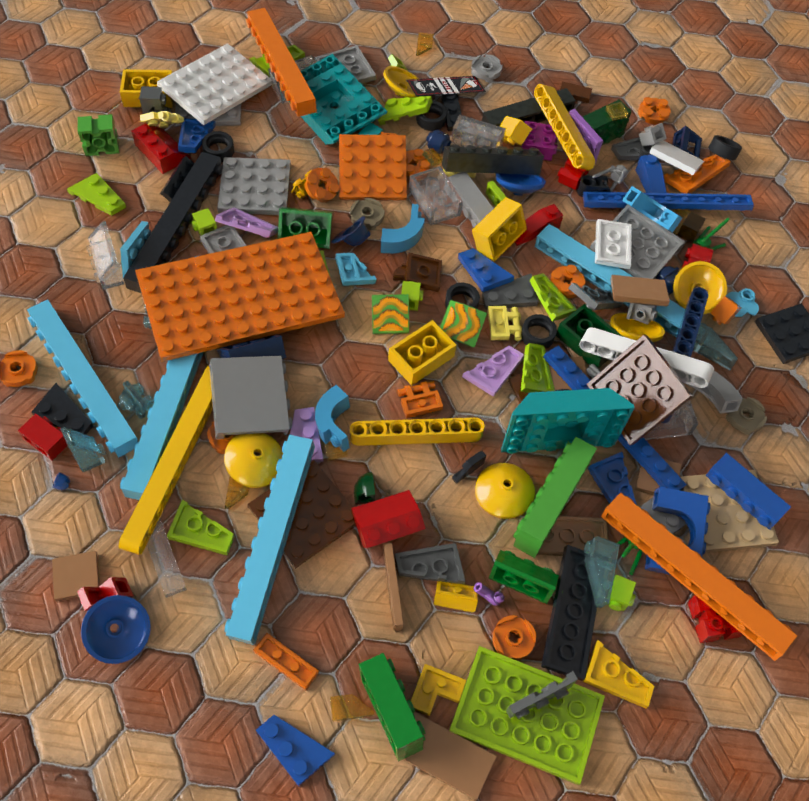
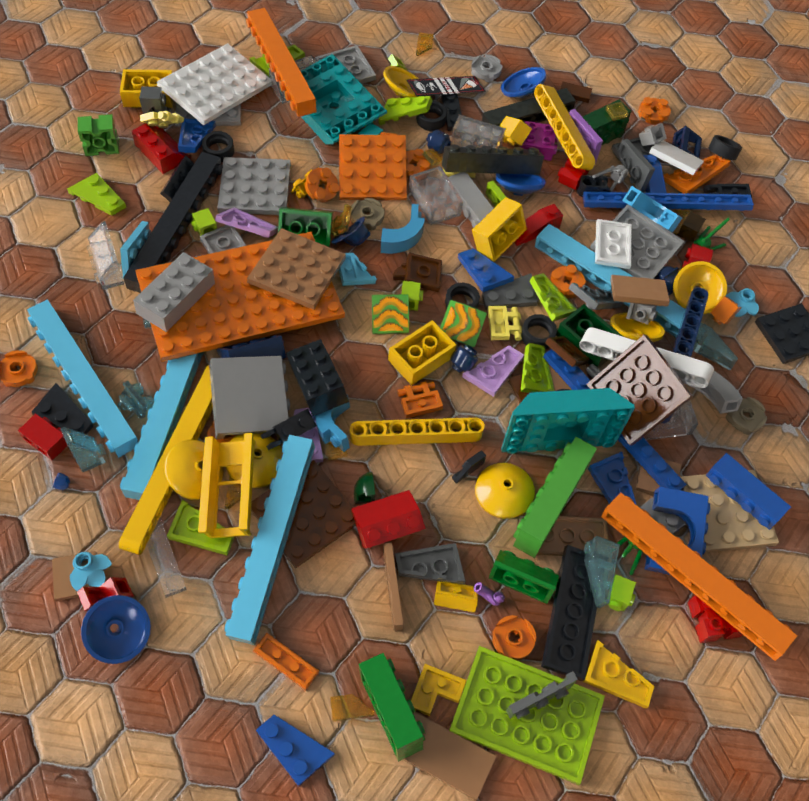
(91, 573): none -> medium azure plate
(174, 291): none -> light grey brick
(183, 468): none -> yellow dish
(224, 455): none -> yellow piece
(294, 426): none -> black hinge
(296, 268): none -> medium nougat plate
(317, 377): none -> black brick
(341, 222): none -> clear yellow tile
(464, 358): none -> dark blue head
(523, 82): none -> blue dish
(567, 351): none -> reddish brown tile
(636, 163): none -> dark grey wing
(743, 189): none -> black hinge

